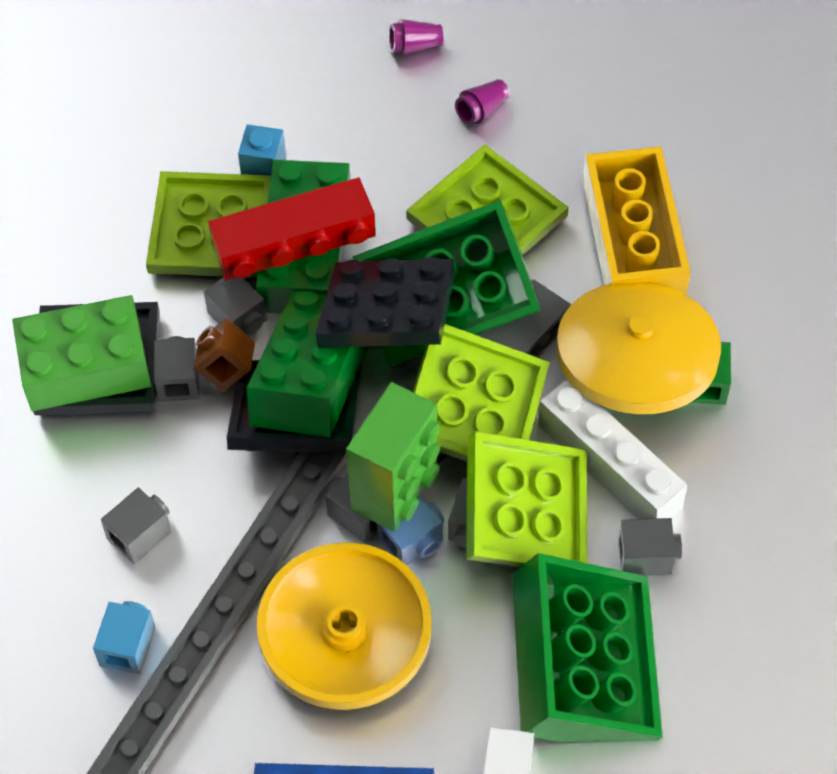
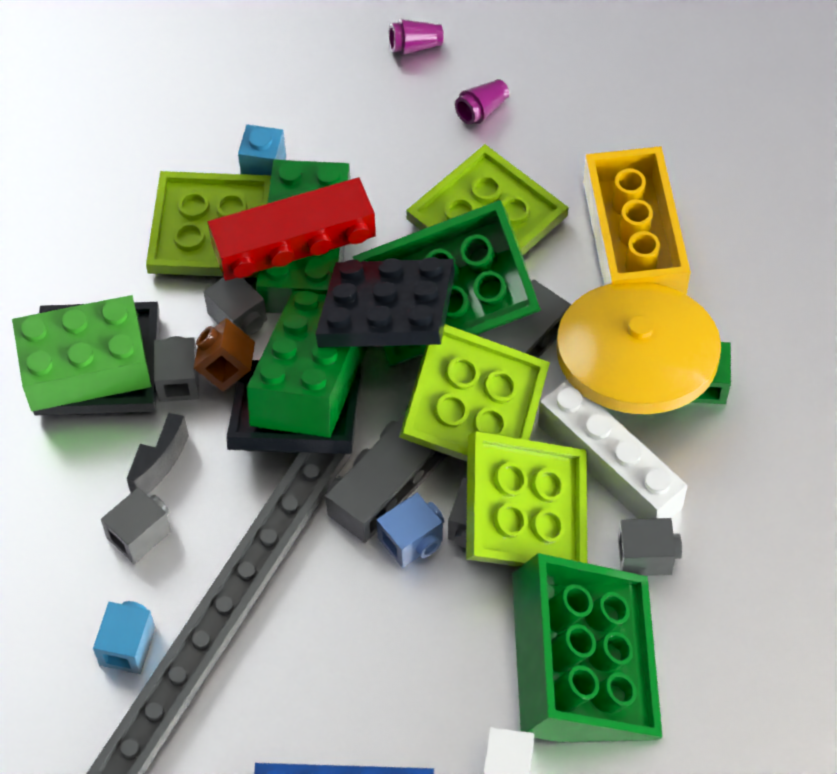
(154, 463): none -> black slope
(344, 626): yellow dish -> none
(393, 457): bright green brick -> none

